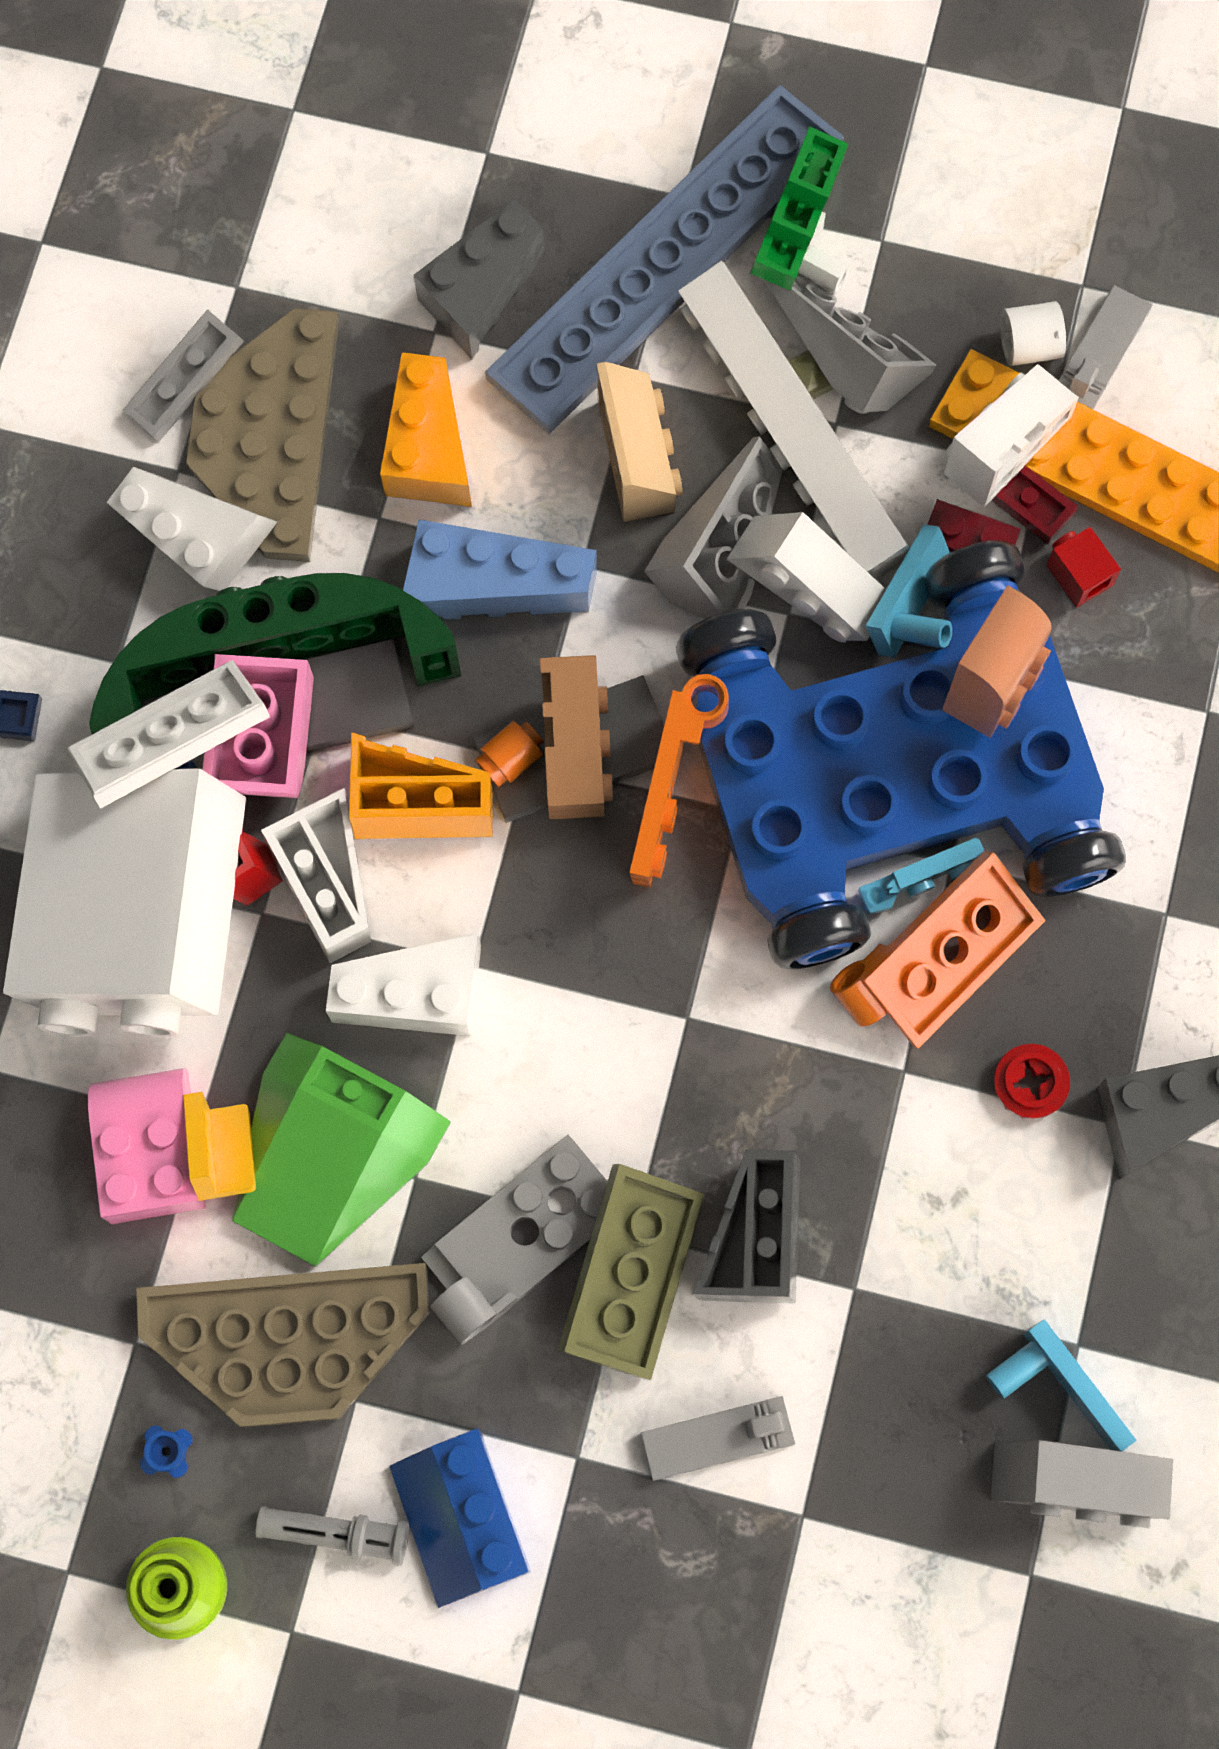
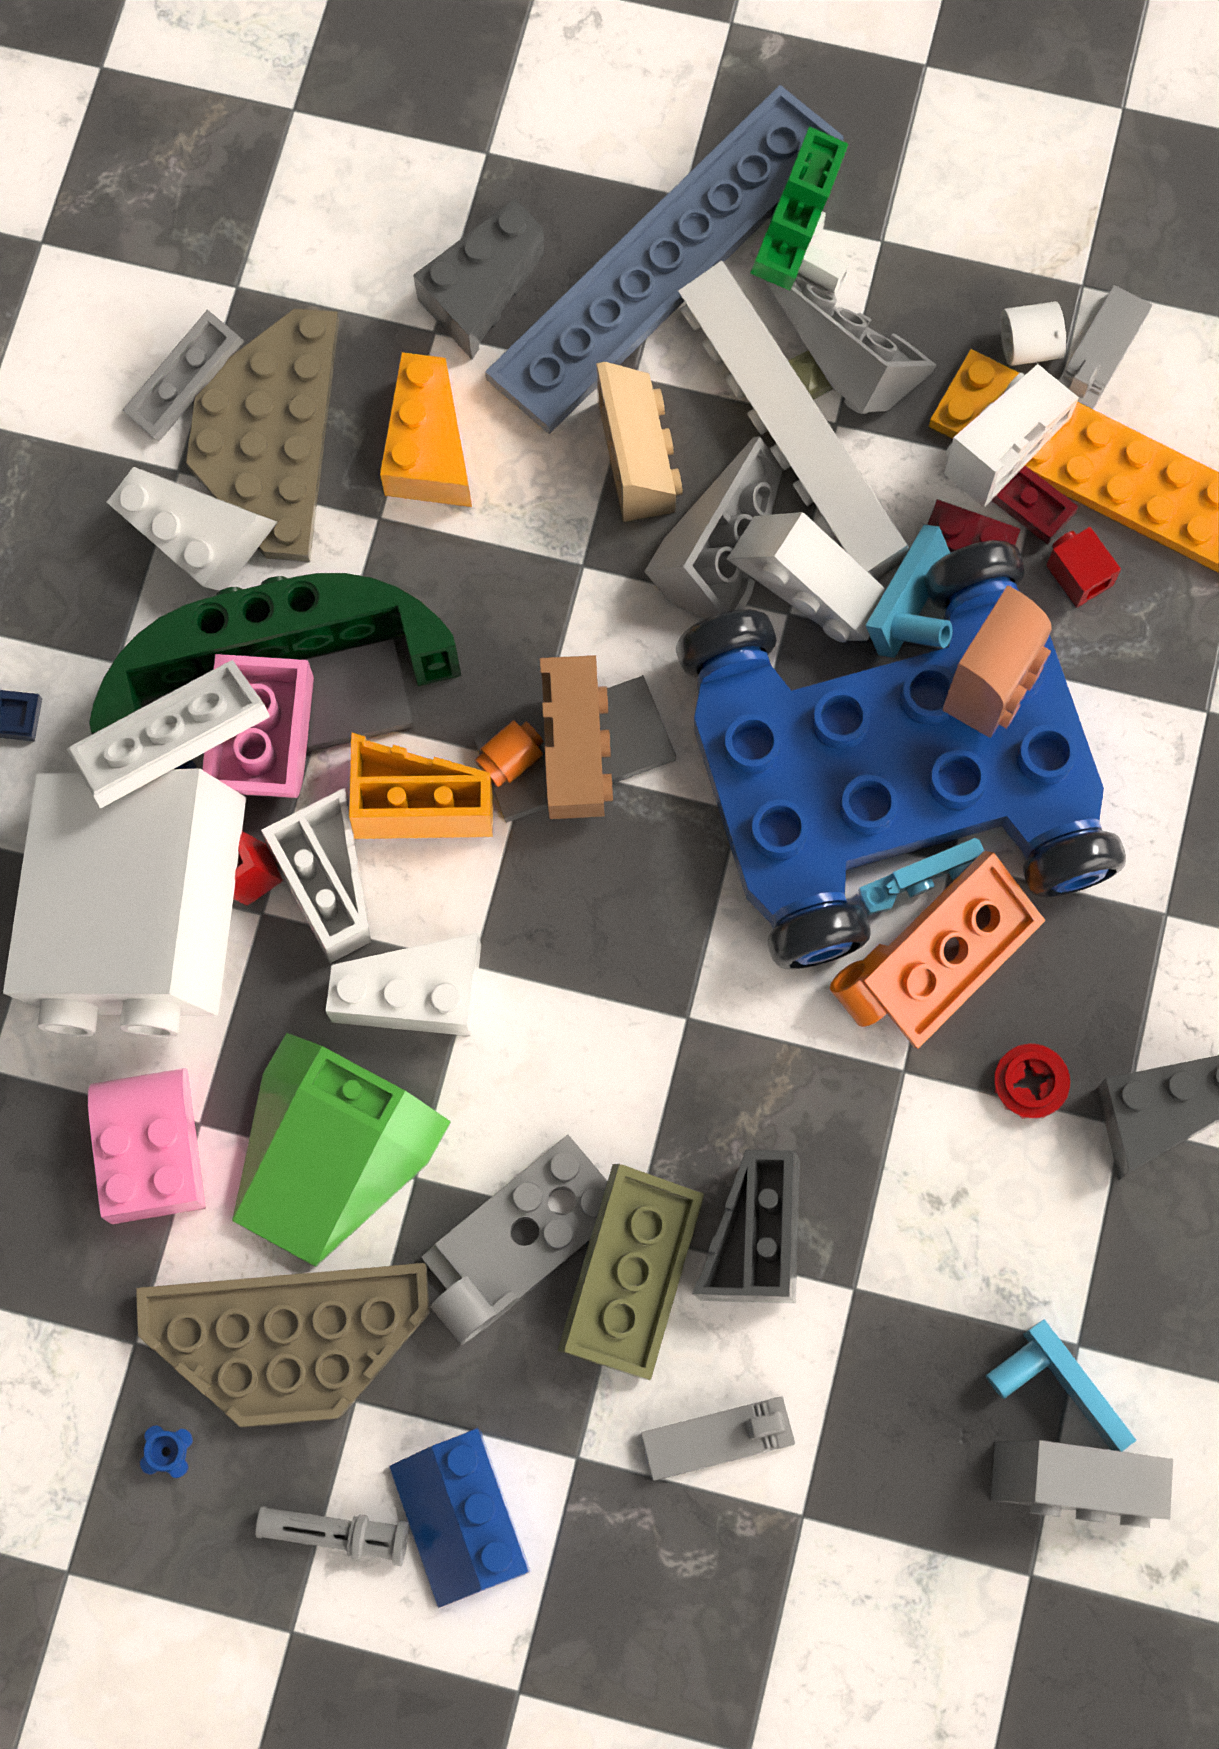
(199, 1591): lime piece -> none
(218, 1148): yellow panel -> none
(496, 573): medium blue wedge -> none
(660, 812): orange hinge -> none

